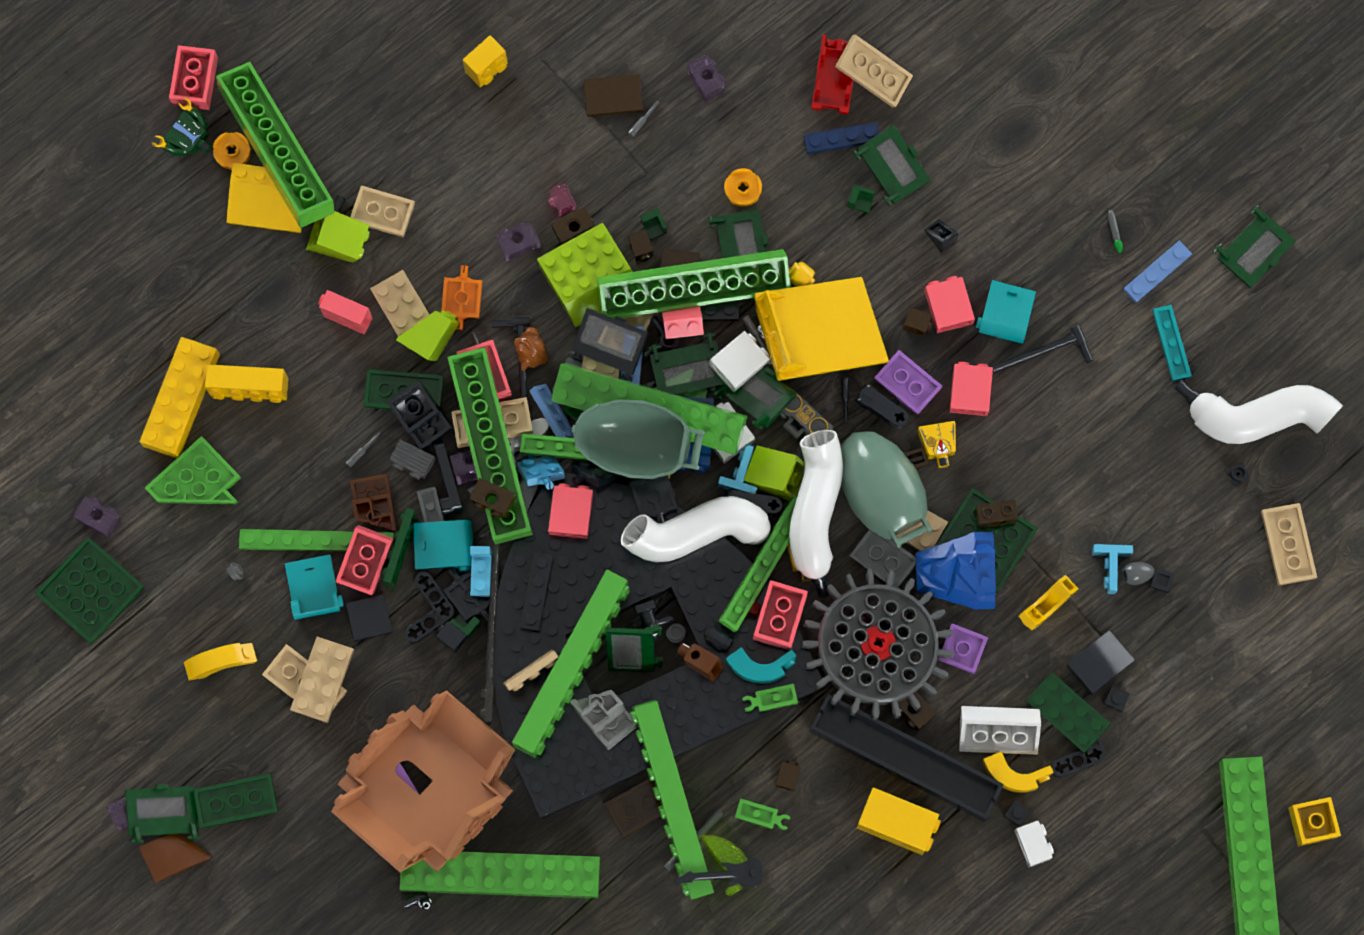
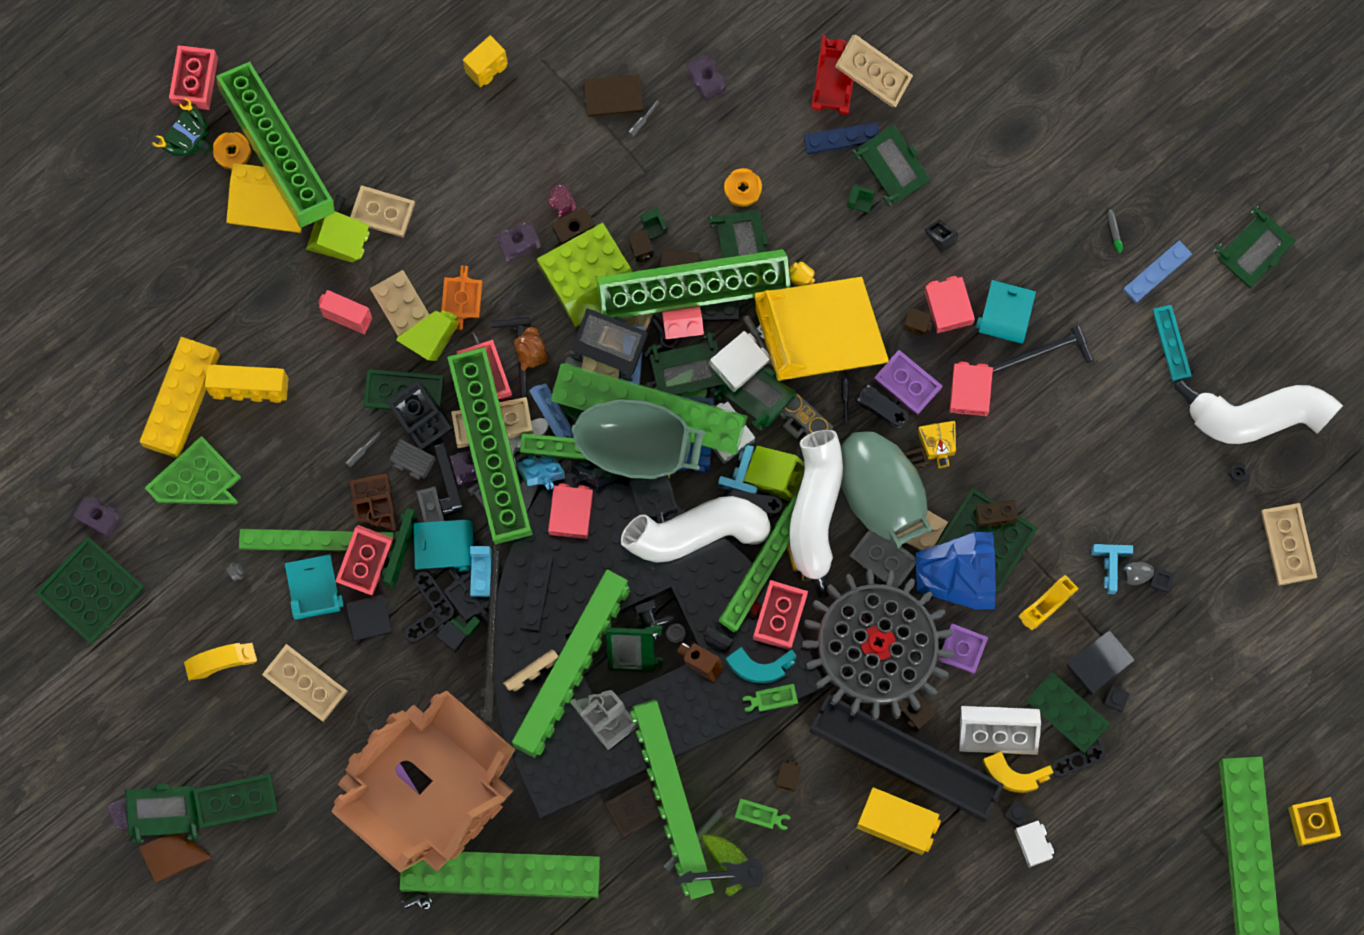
(322, 679): tan plate -> none
(484, 490): dark brown brick -> none

